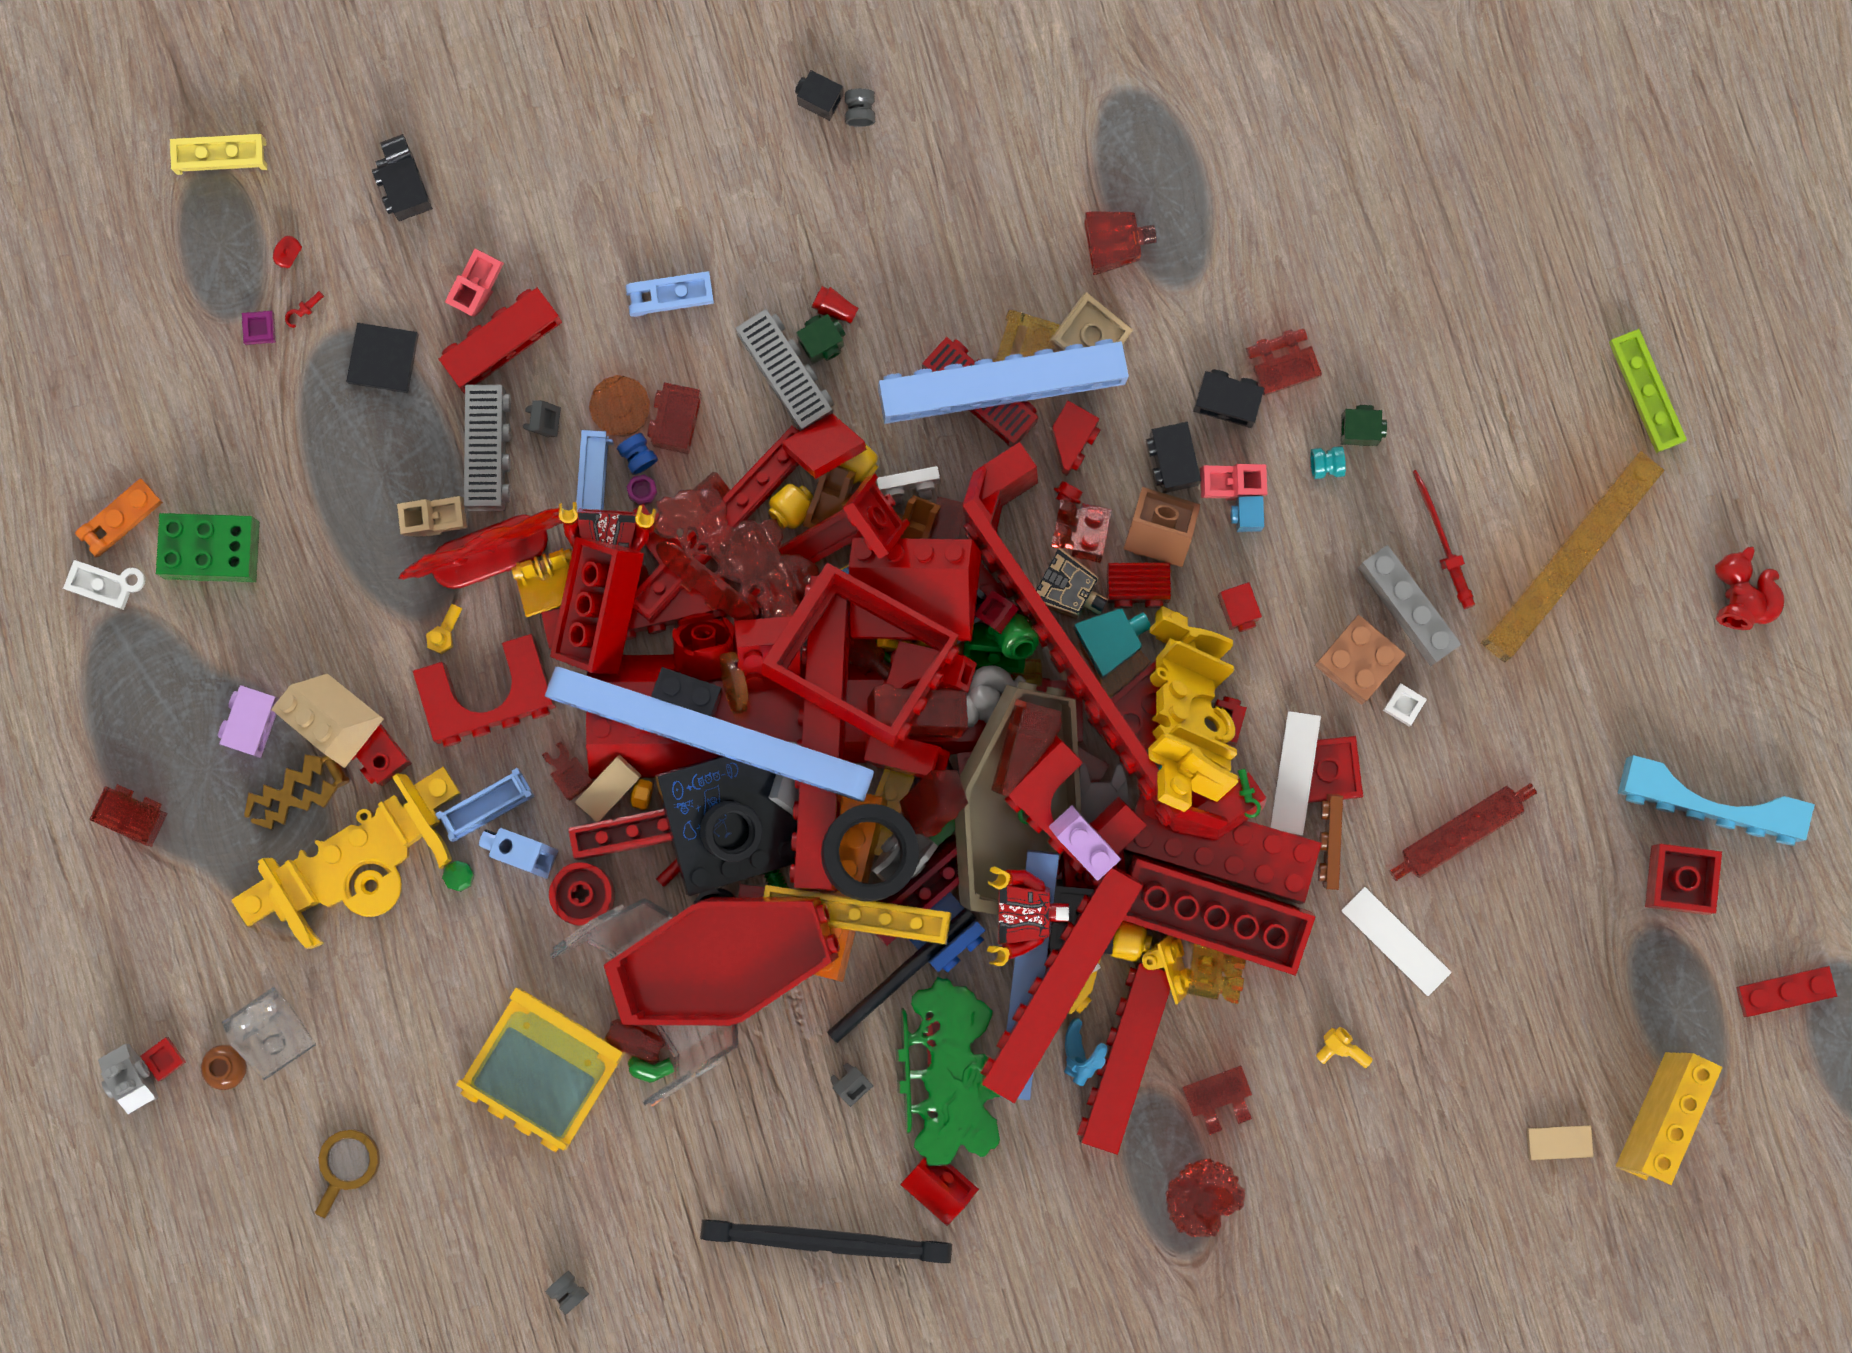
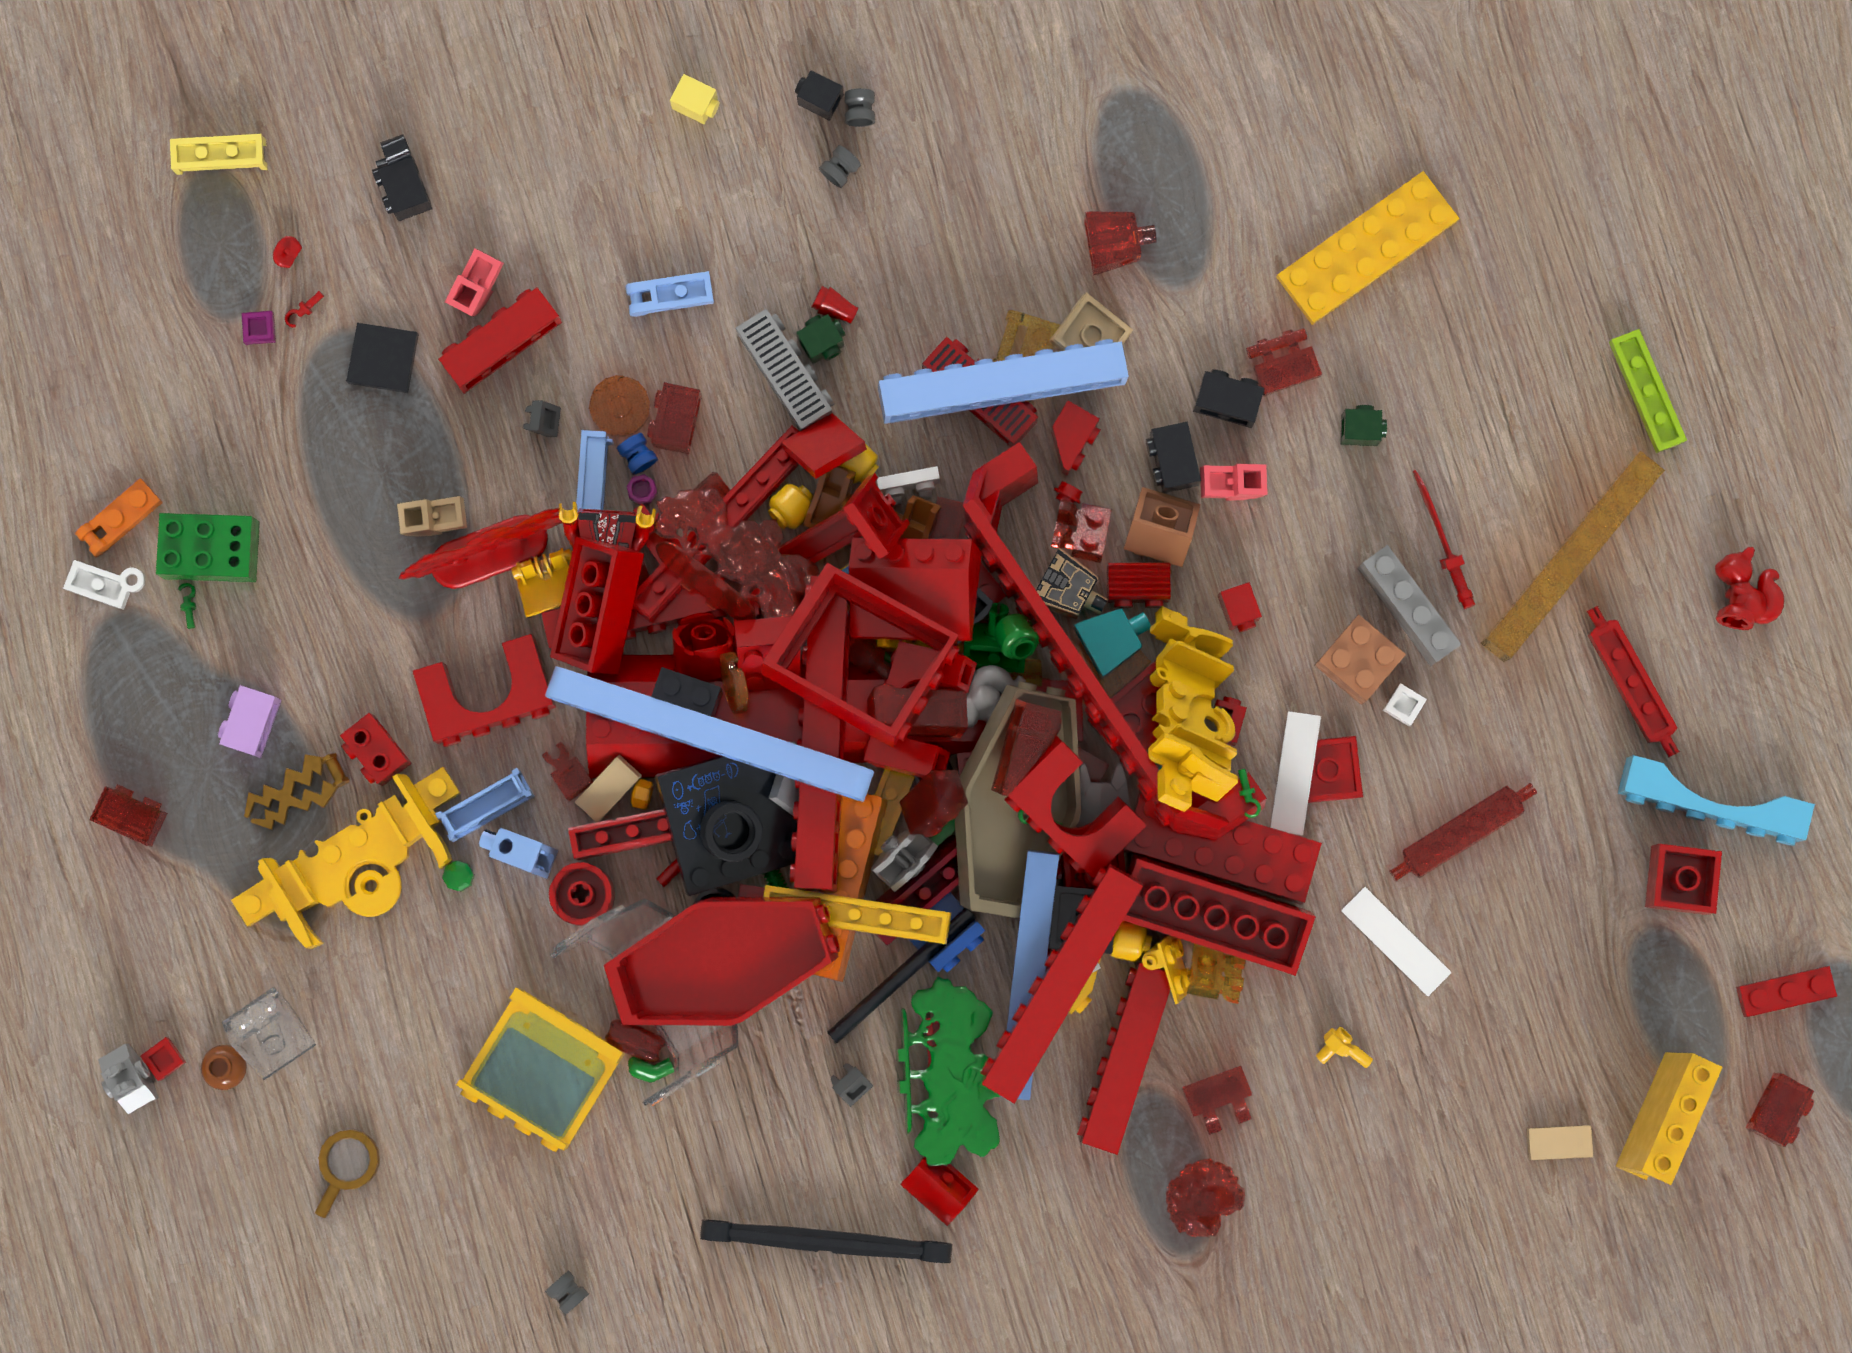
(188, 606): none -> green hand
(328, 716): tan slope -> none
(440, 637): yellow piece -> none
(486, 447): light grey brick -> none
(695, 99): none -> light yellow brick
(840, 166): none -> dark grey wheel
(908, 852): black tyre -> none
(996, 611): dark red plate -> none
(1023, 913): torso -> none
(1077, 1064): dark azure helmet -> none
(1084, 843): lavender brick -> none
(1248, 514): dark azure plate -> none
(1331, 462): teal wheel -> none
(1331, 841): dark orange plate -> none
(1367, 247): none -> yellow plate
(1632, 681): none -> red plate
(1781, 1110): none -> clear red brick

